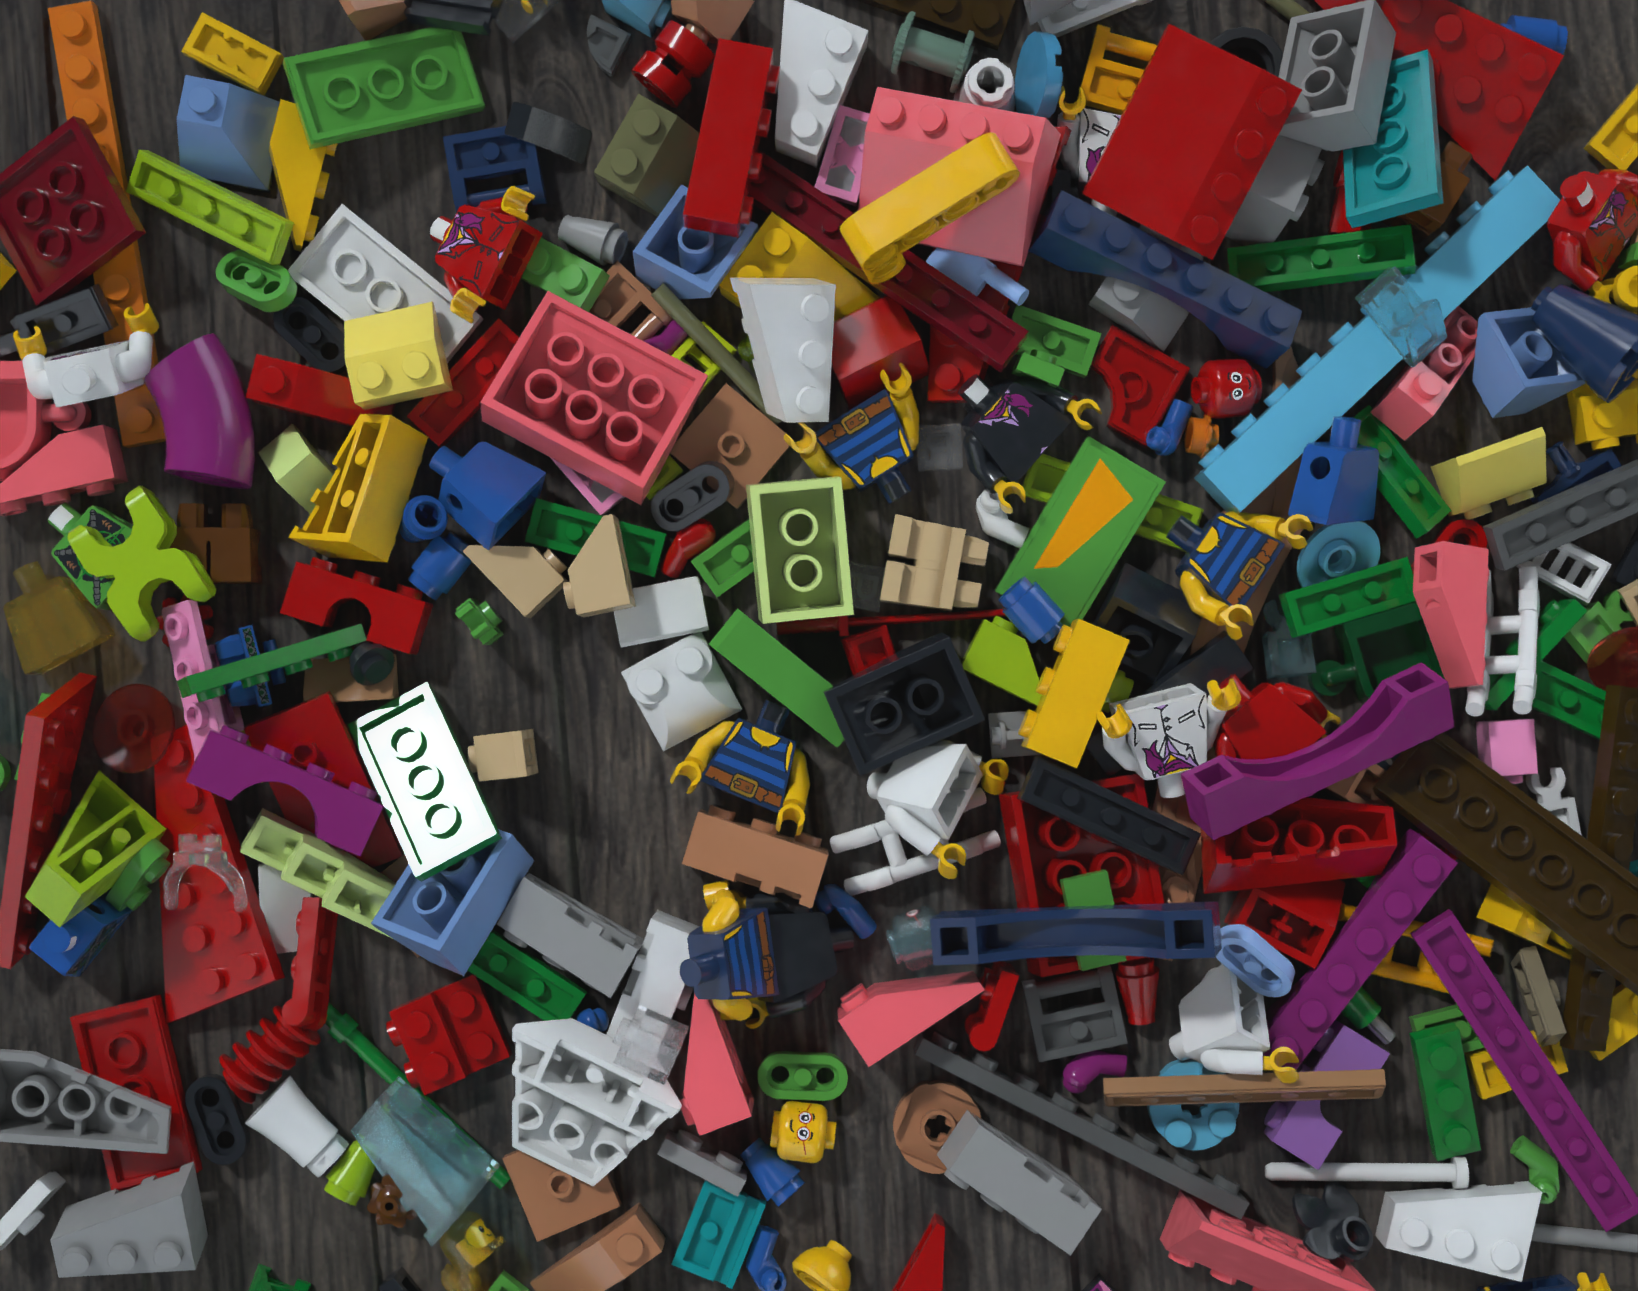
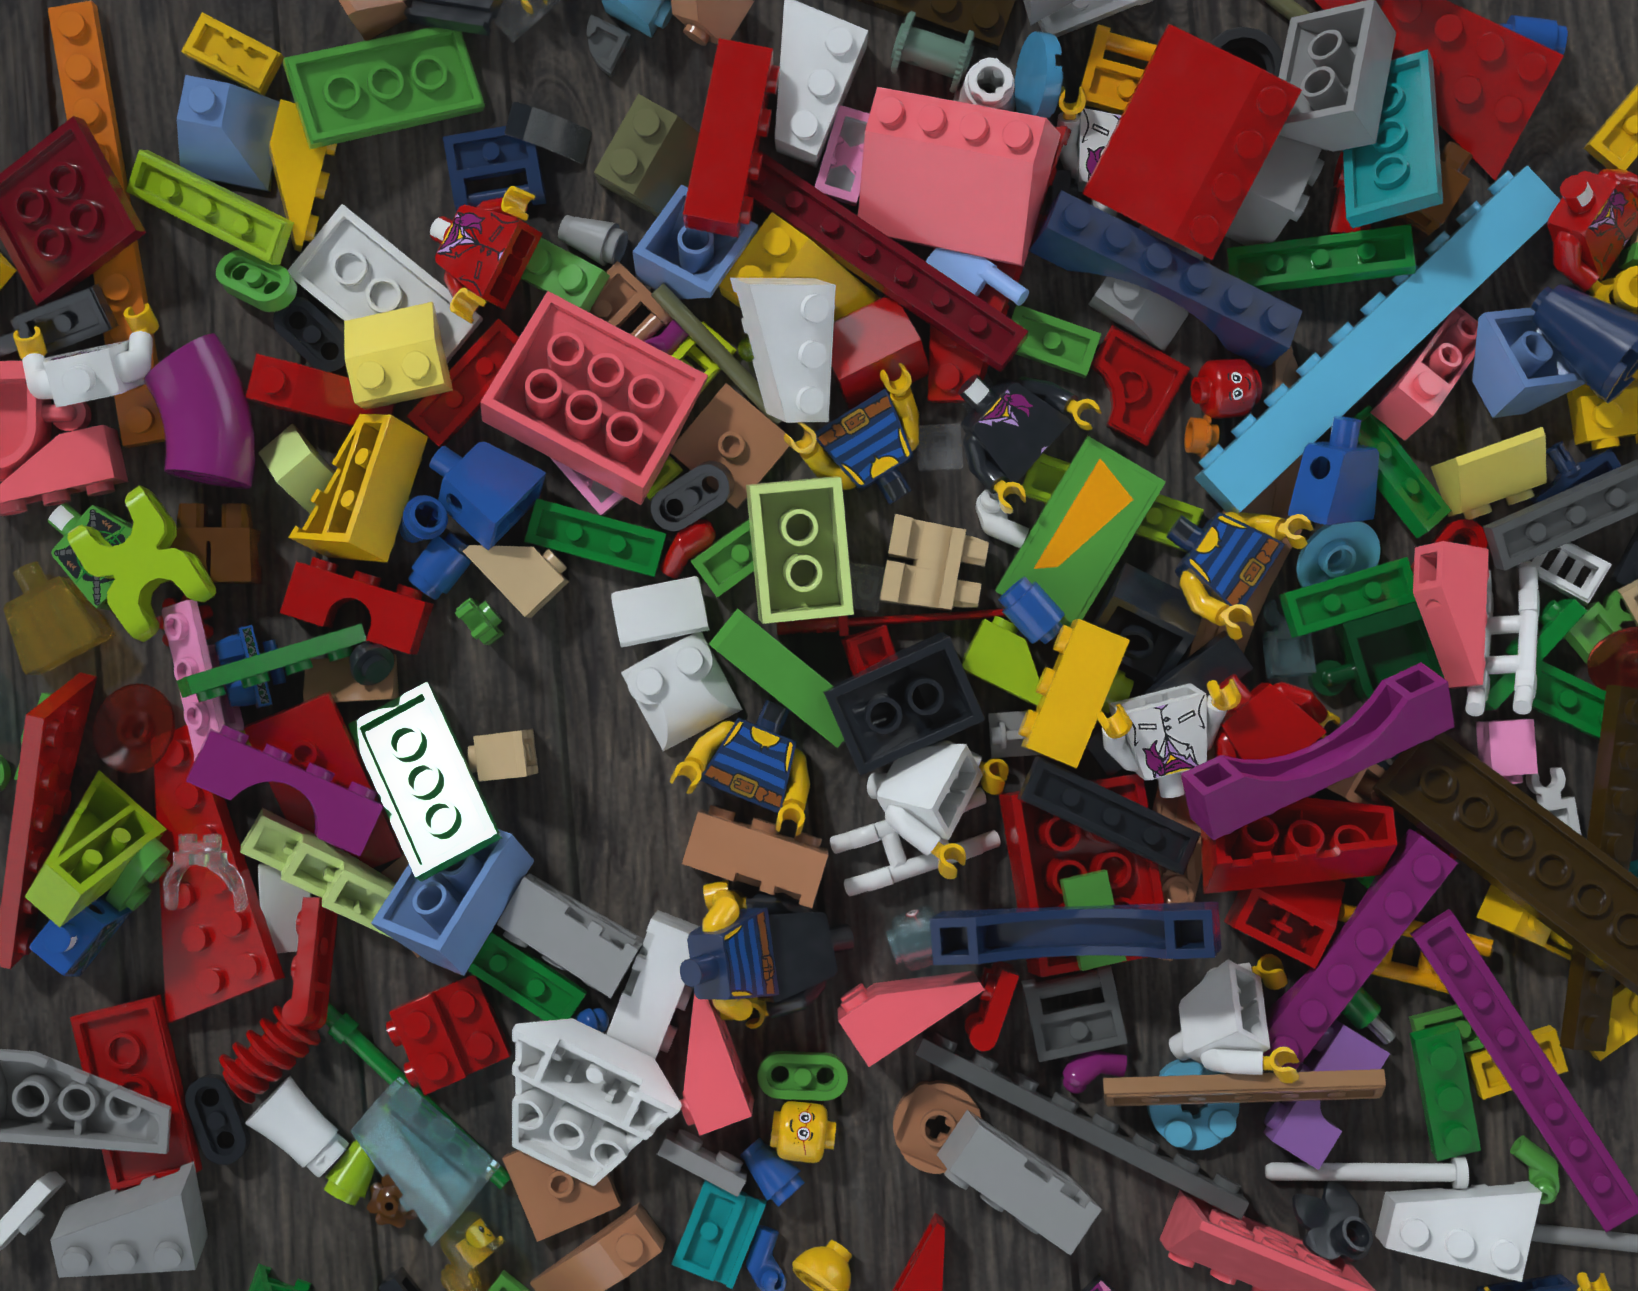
(600, 573): tan slope -> none
(649, 1043): clear brick -> none
(684, 53): red wheel -> none
(849, 908): blue arm -> none
(926, 205): yellow beam -> none
(1039, 366): bright green plate -> none
(1138, 989): red cone -> none
(1167, 437): blue arm -> none
(1255, 961): light blue plate -> none
(1403, 317): clear light blue slope -> none
(1539, 995): dark tan plate -> none

